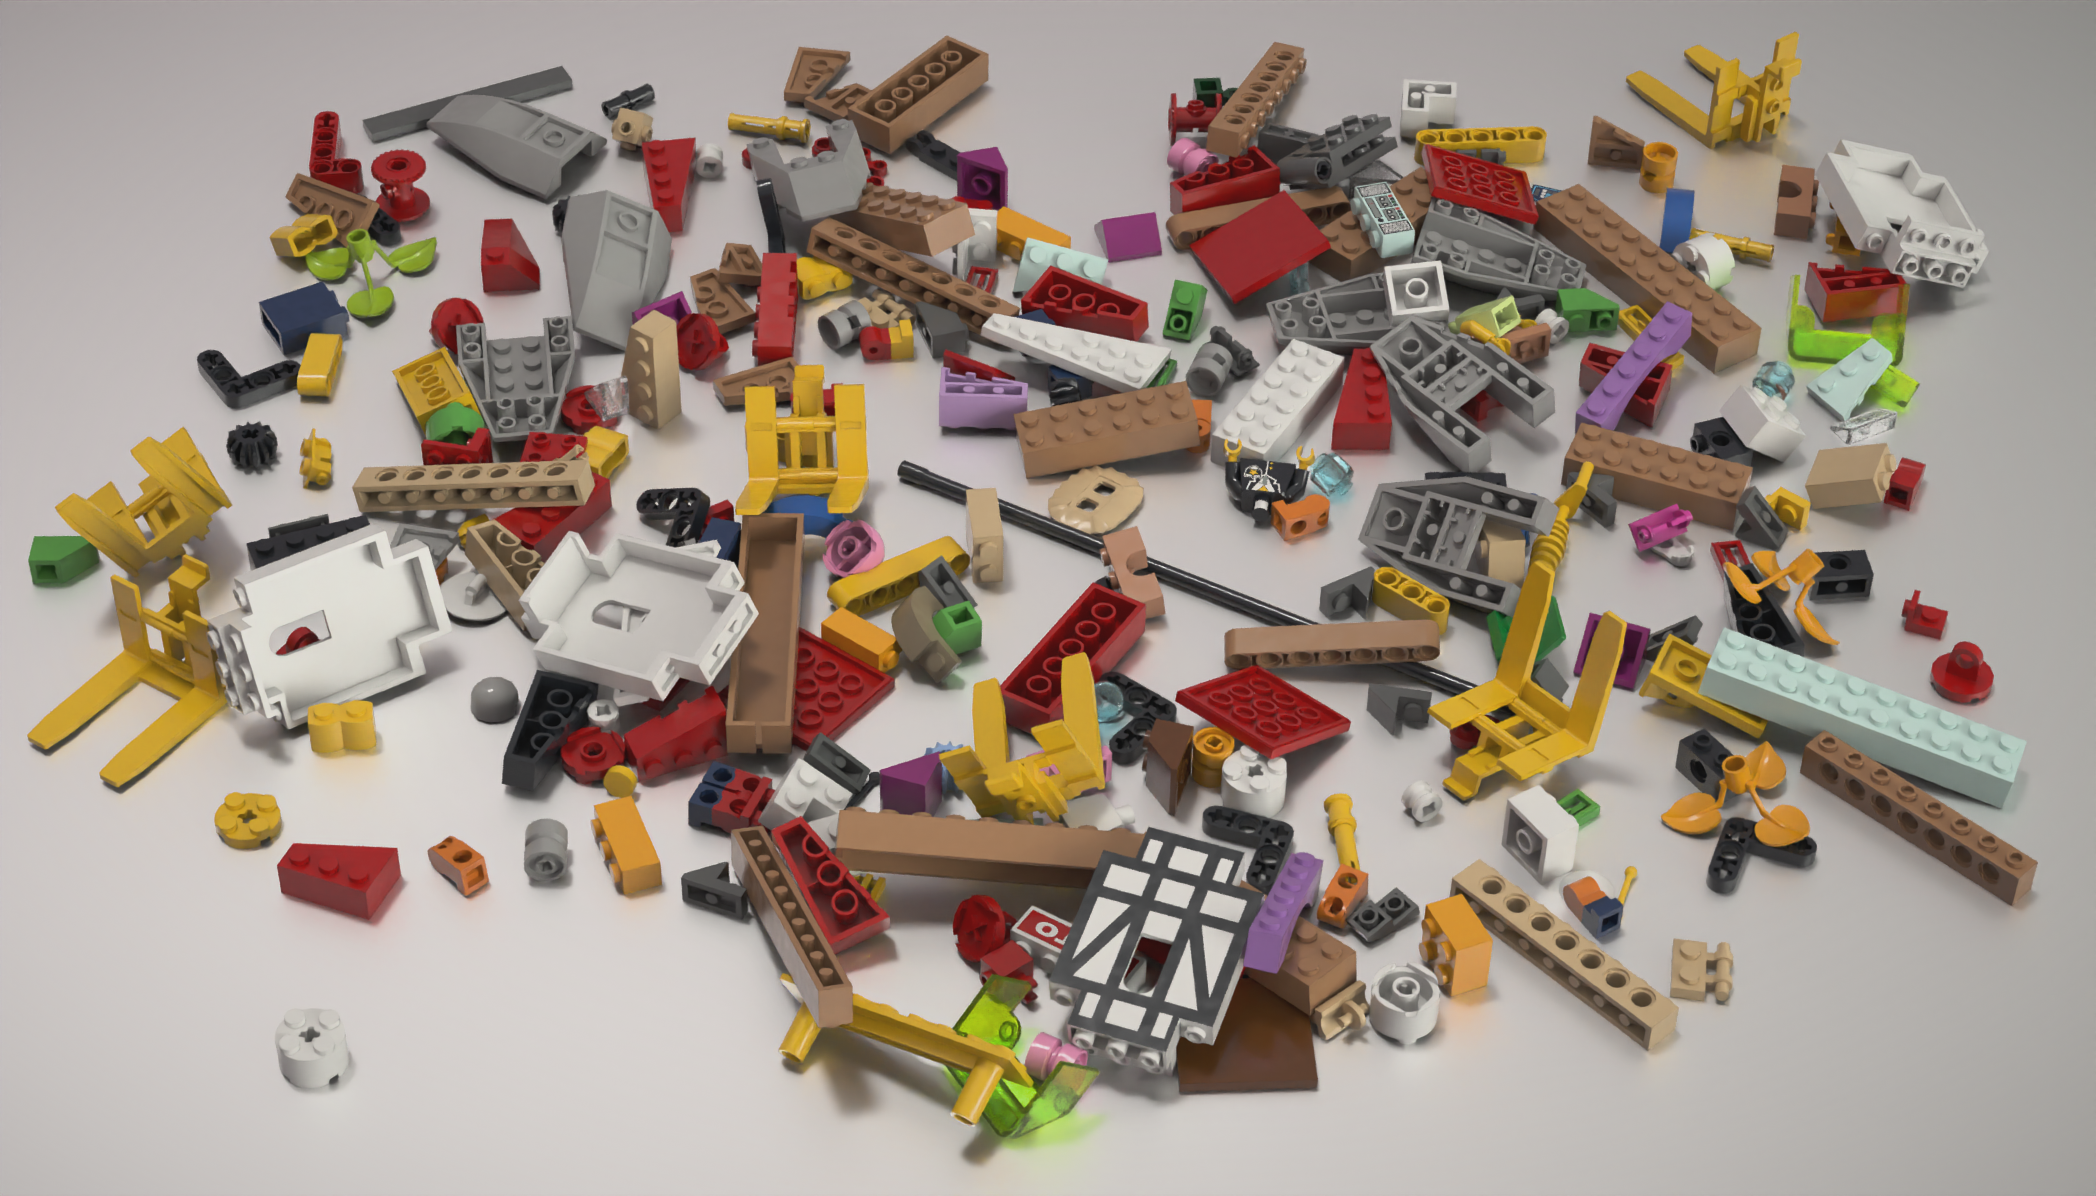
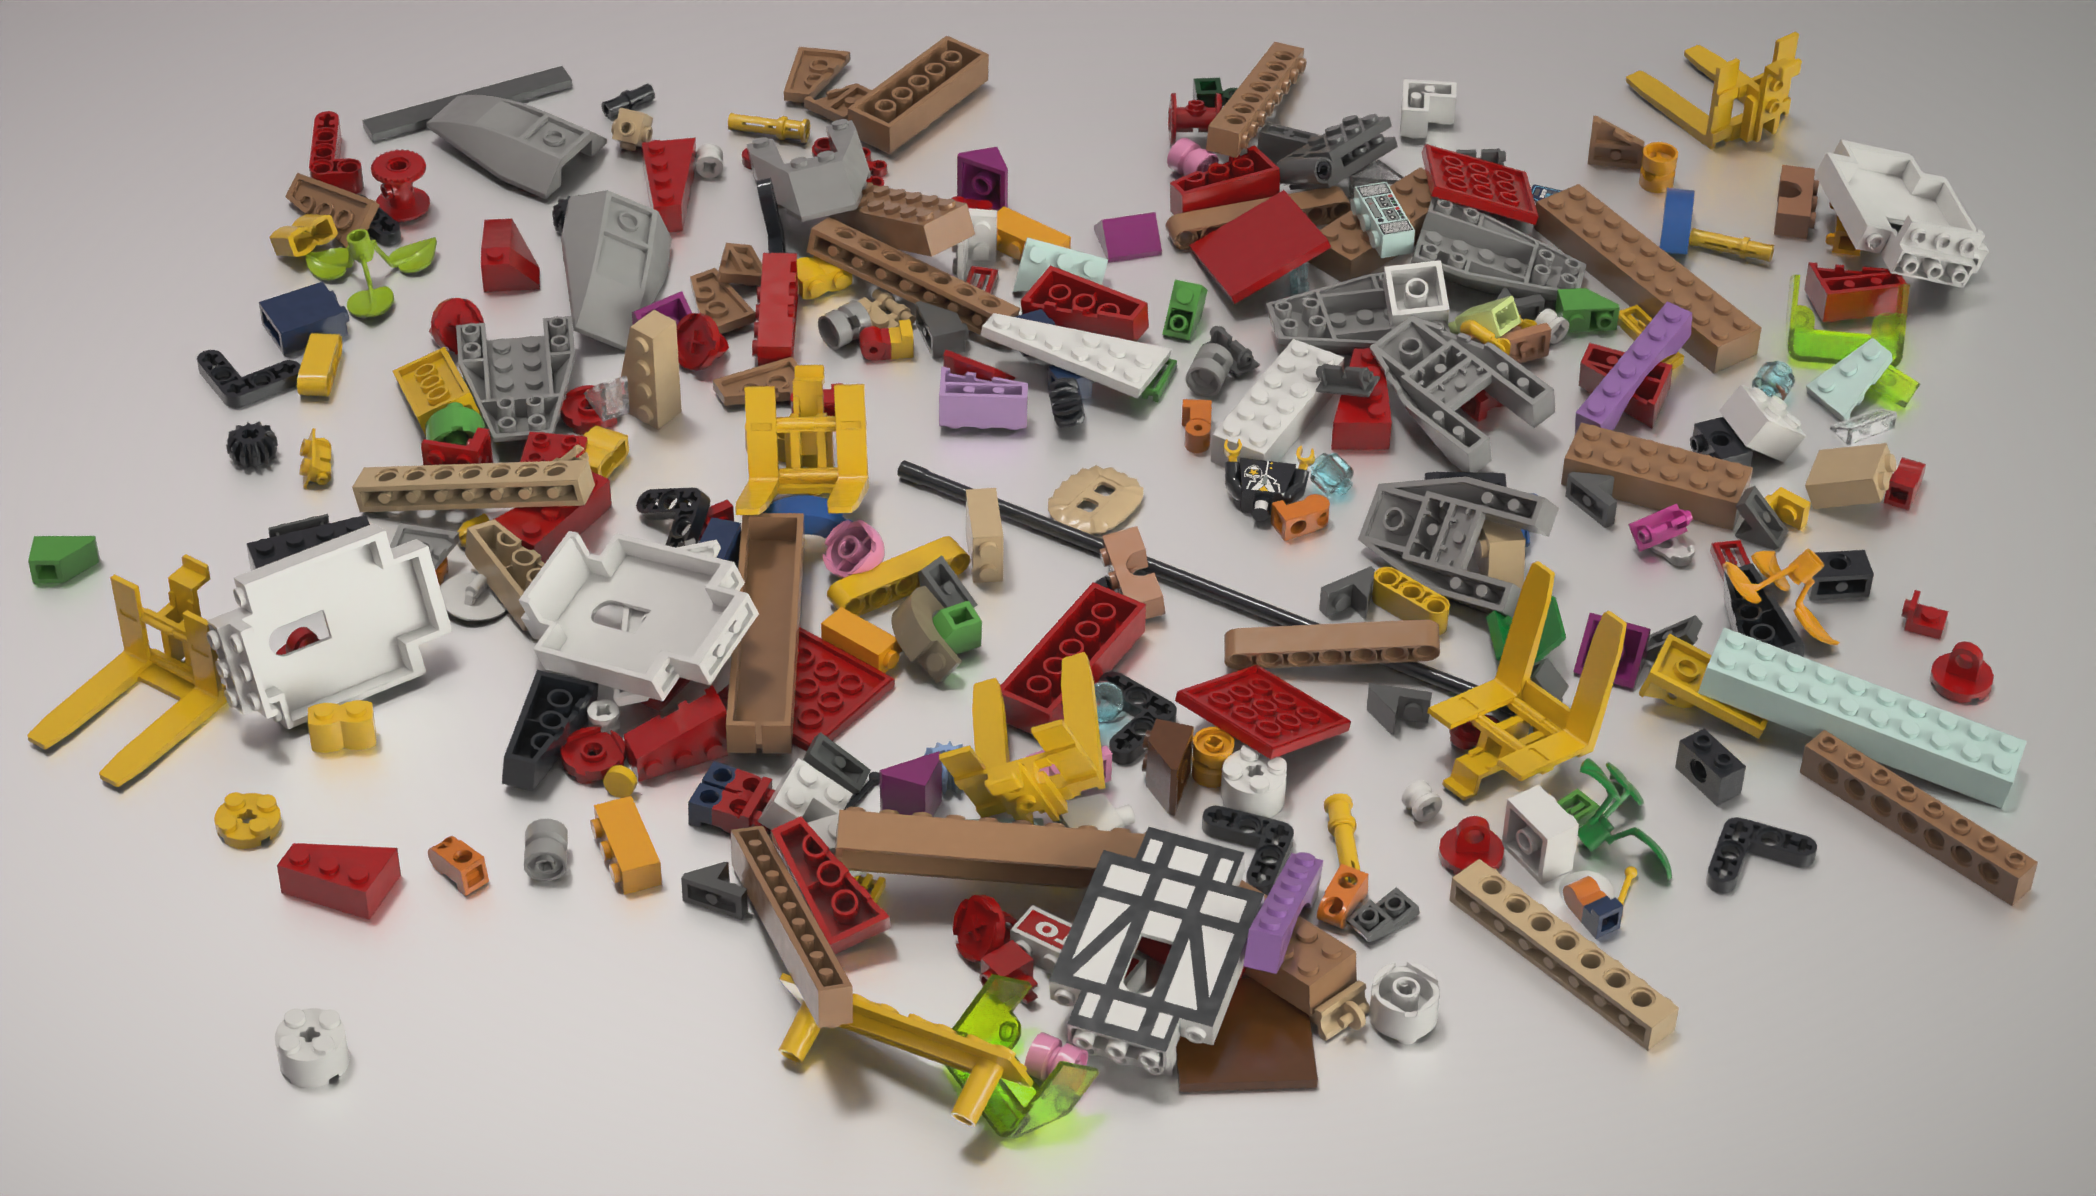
(176, 501): yellow piece -> none
(494, 699): light grey hair -> none
(934, 153): black hinge -> none
(1106, 429): medium nougat brick -> none
(1353, 382): none -> dark grey hinge
(1456, 945): light orange brick -> none
(1468, 843): none -> red tile
(1519, 143): yellow beam -> none
(1552, 549): yellow piece -> none
(1599, 828): none -> green plant
(1689, 970): tan plate -> none
(1707, 259): white brick -> none
(1760, 769): light orange plant -> none

